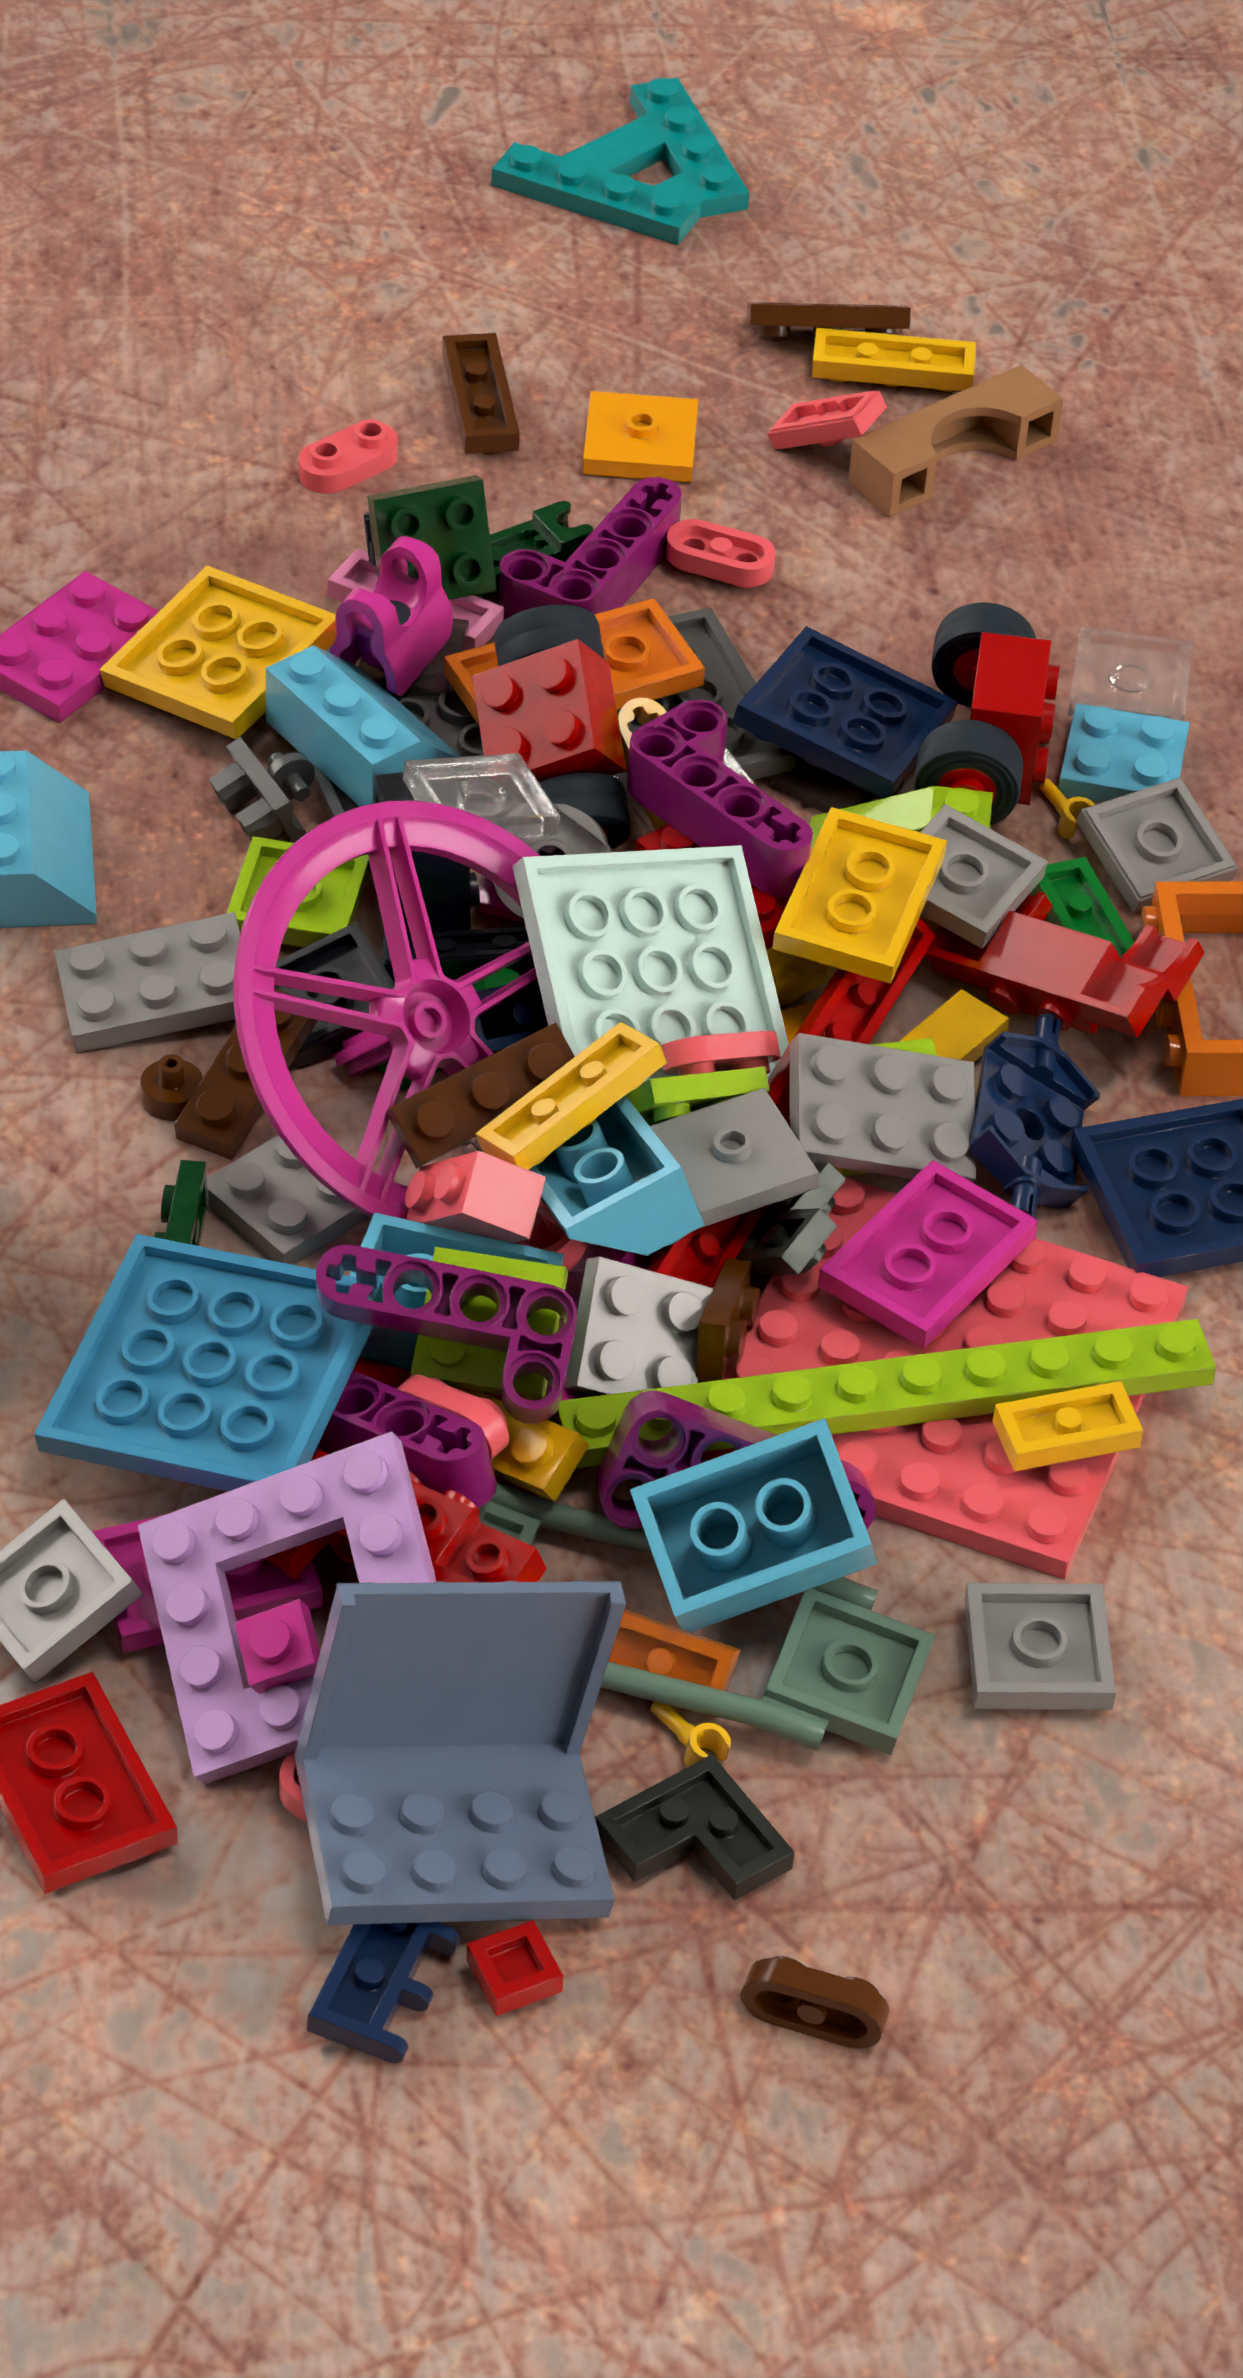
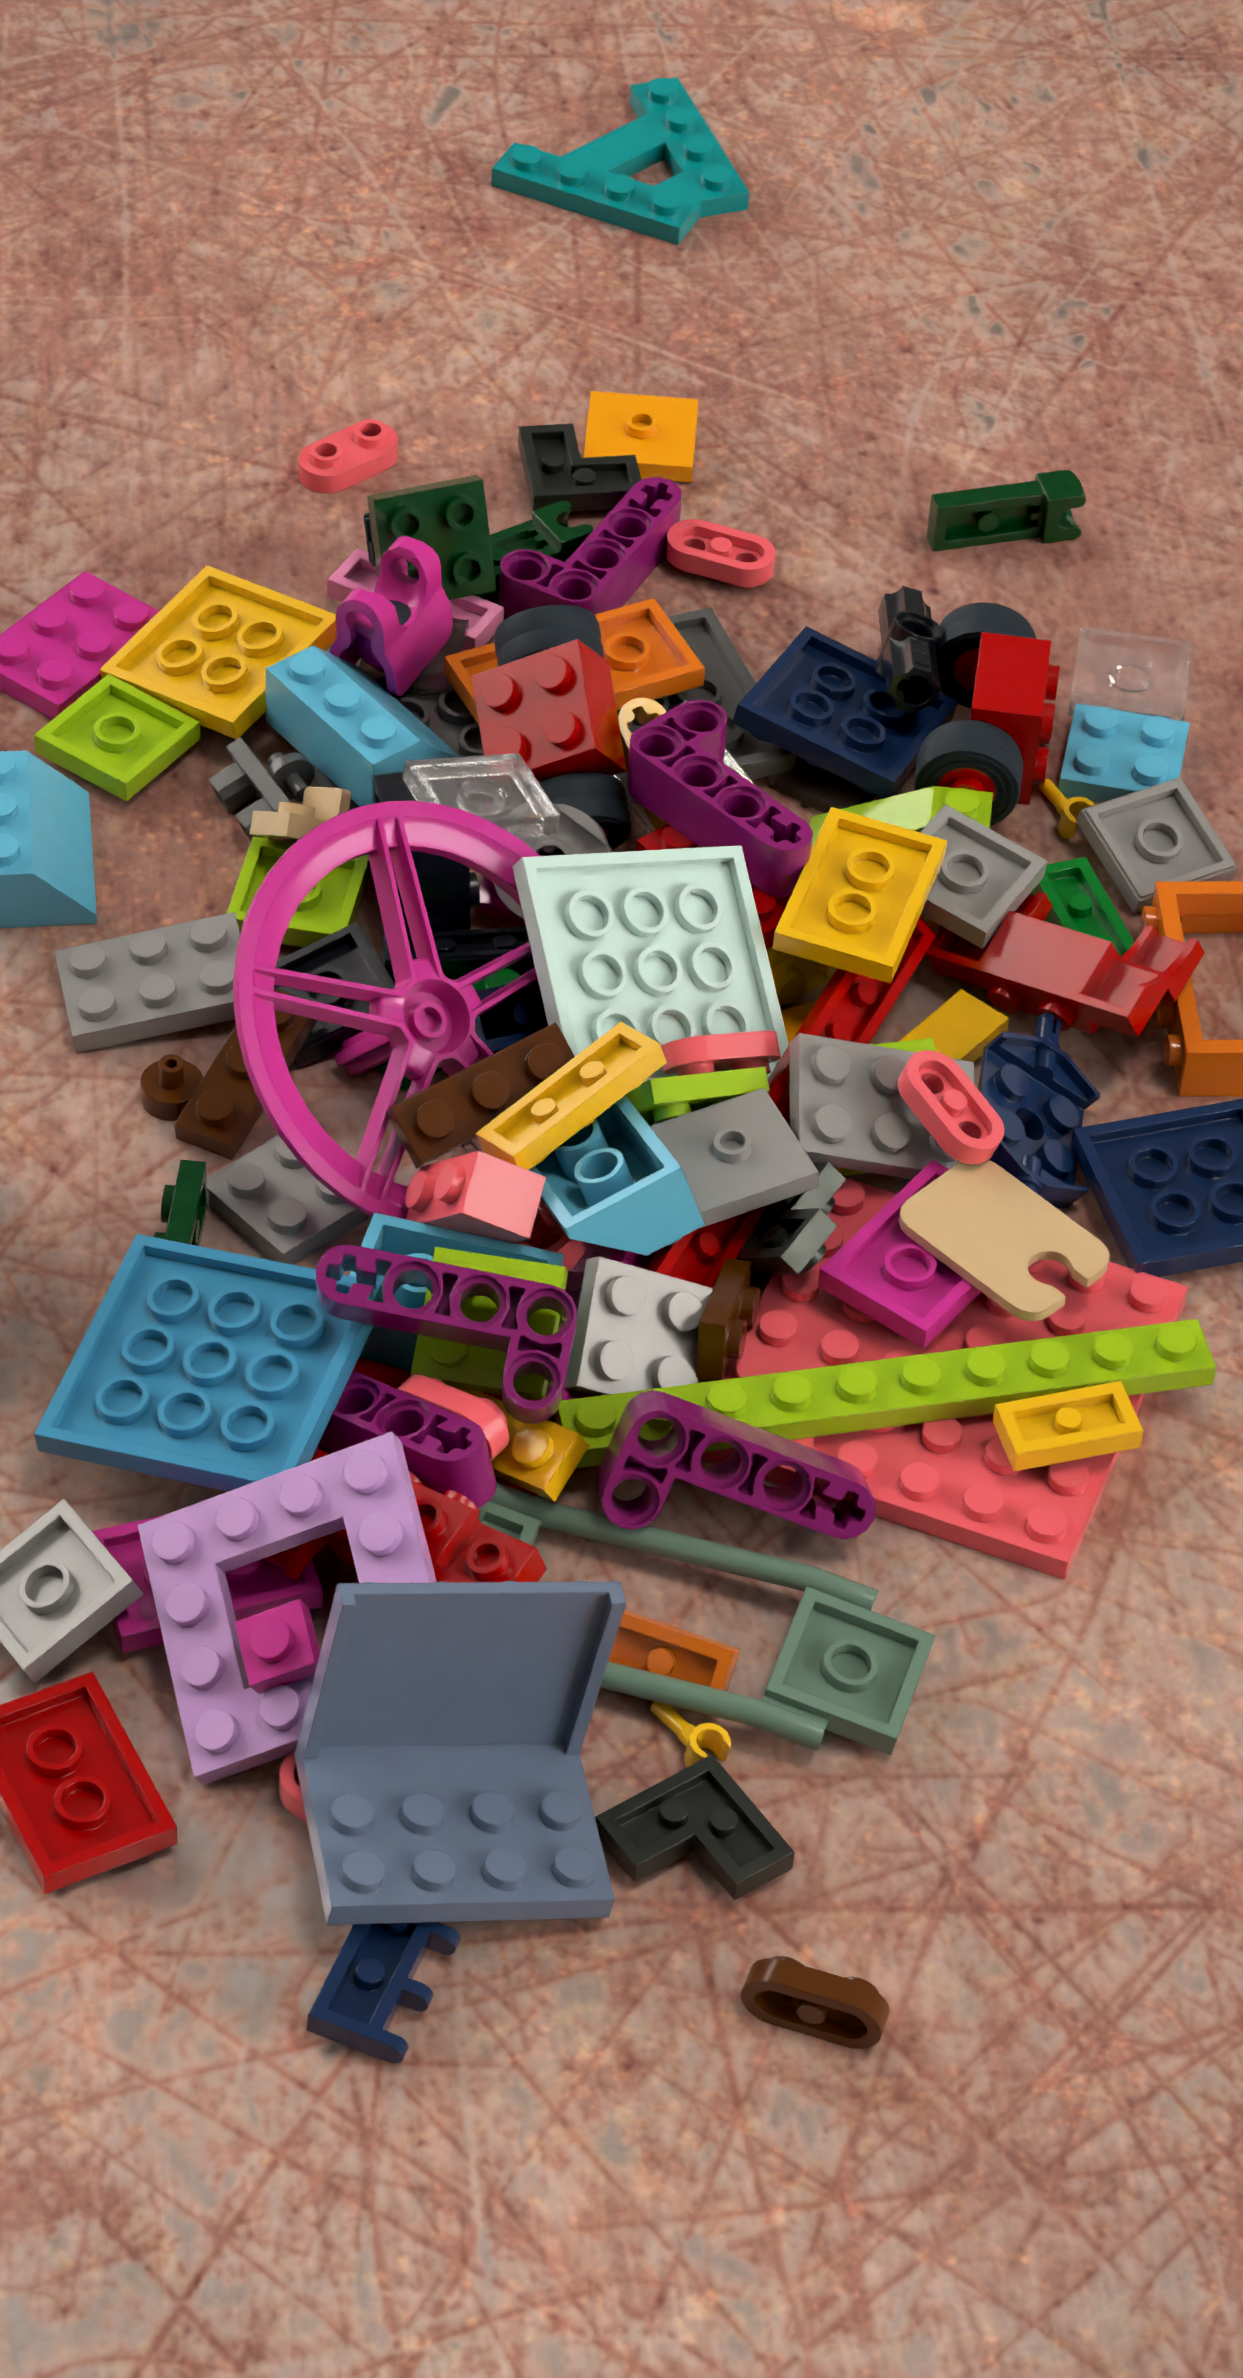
(117, 737): none -> lime plate
(296, 819): none -> tan bracket
(480, 393): reddish brown plate -> none
(514, 1967): red plate -> none
(559, 473): none -> pearl dark grey plate
(753, 1526): medium azure brick -> none
(777, 318): reddish brown plate -> none
(827, 420): coral plate -> none
(893, 360): yellow plate -> none
(909, 650): none -> black piece
(950, 1107): none -> coral plate
(993, 1231): none -> tan piece
(1001, 415): medium nougat arch -> none
(1007, 512): none -> dark green plate
(1039, 1646): light grey plate -> none

